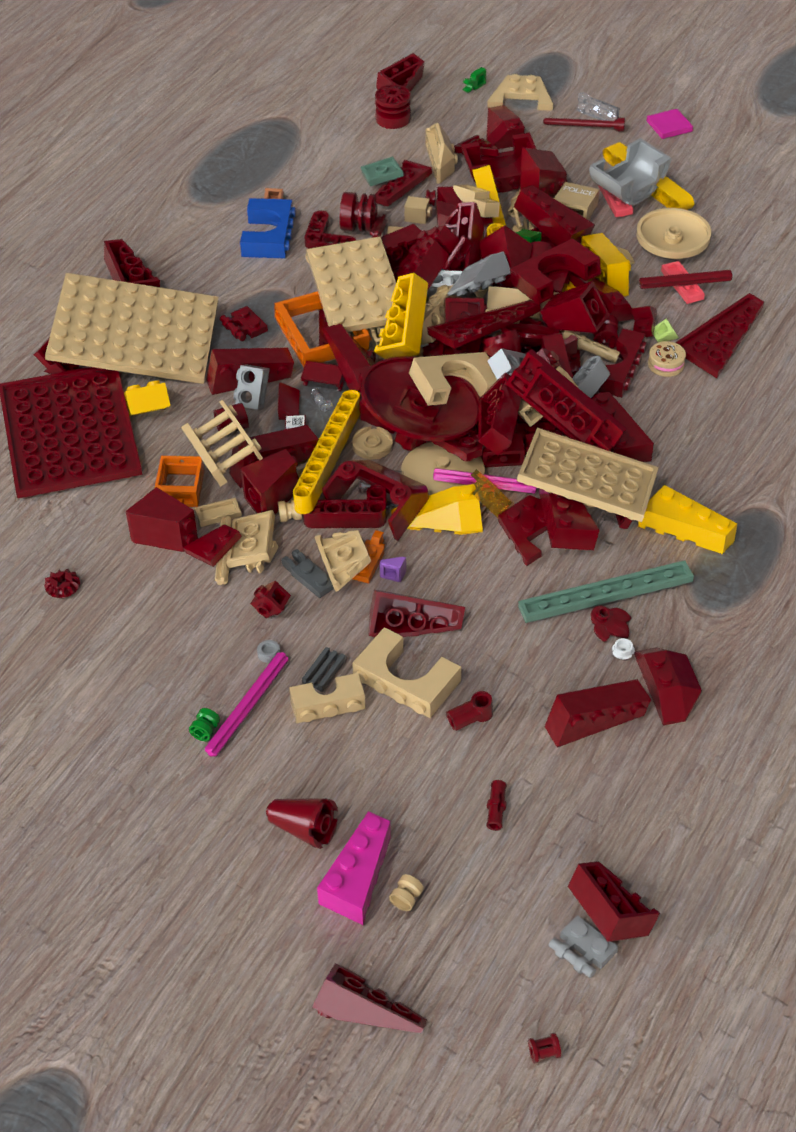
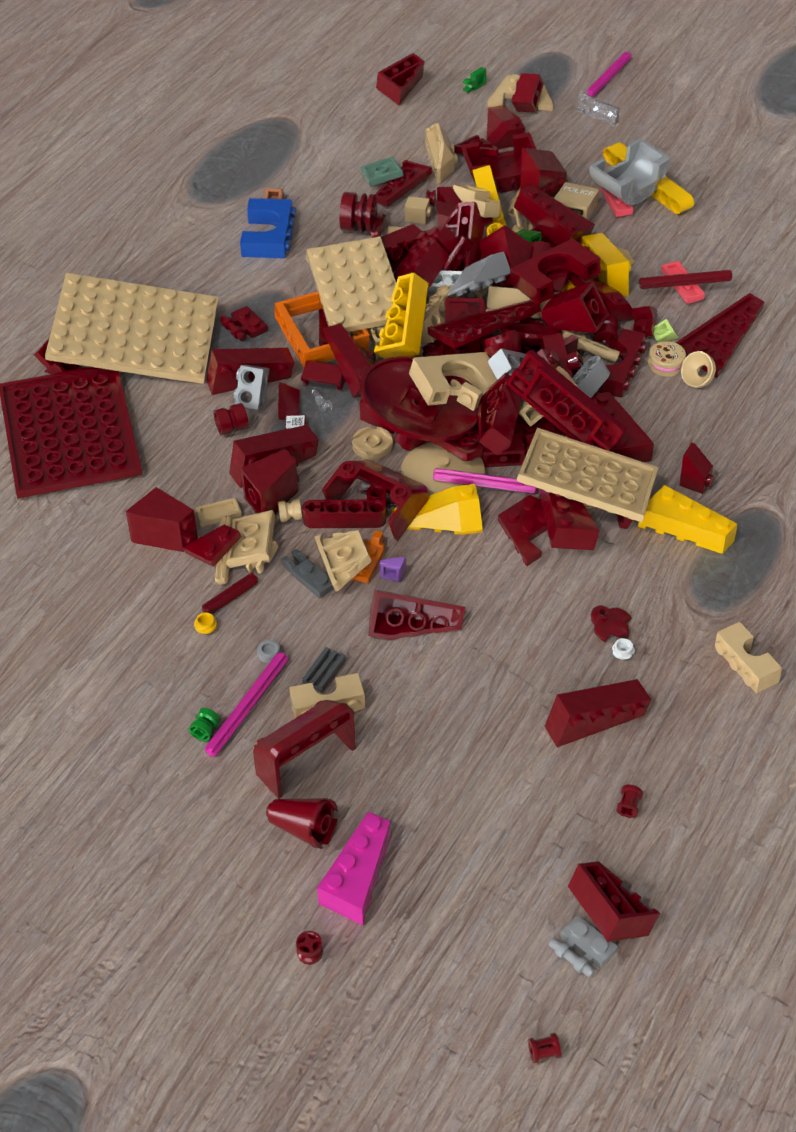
(66, 588): dark red gear -> none
(125, 266): dark red wedge -> none
(147, 398): yellow slope -> none
(191, 466): orange window -> none
(205, 623): none -> yellow plate
(210, 457): tan fence -> none
(230, 594): none -> dark red axle
(270, 599): dark red brick -> none
(300, 735): none -> dark red windscreen
(311, 941): none -> dark red wheel
(319, 238): dark red beam -> none
(326, 452): yellow beam -> none
(349, 1000): wedge -> none
(393, 106): dark red wheel -> none
(404, 895): tan wheel -> none
(422, 694): tan arch -> none
(467, 394): none -> tan plate
(471, 711): dark red piece -> none
(489, 494): clear yellow bracket -> none
(496, 805): dark red pin -> none
(527, 92): none -> dark red brick
(575, 361): none -> dark red beam
(605, 591): sand green plate -> none
(608, 74): none -> dark pink axle
(617, 124): dark red piece -> none
(630, 797): none -> dark red bush
(669, 123): dark pink tile -> none
(669, 683): dark red wedge -> none
(673, 233): tan dish -> none
(691, 368): none -> tan piece
(696, 470): none -> dark red slope
(757, 671): none -> tan arch

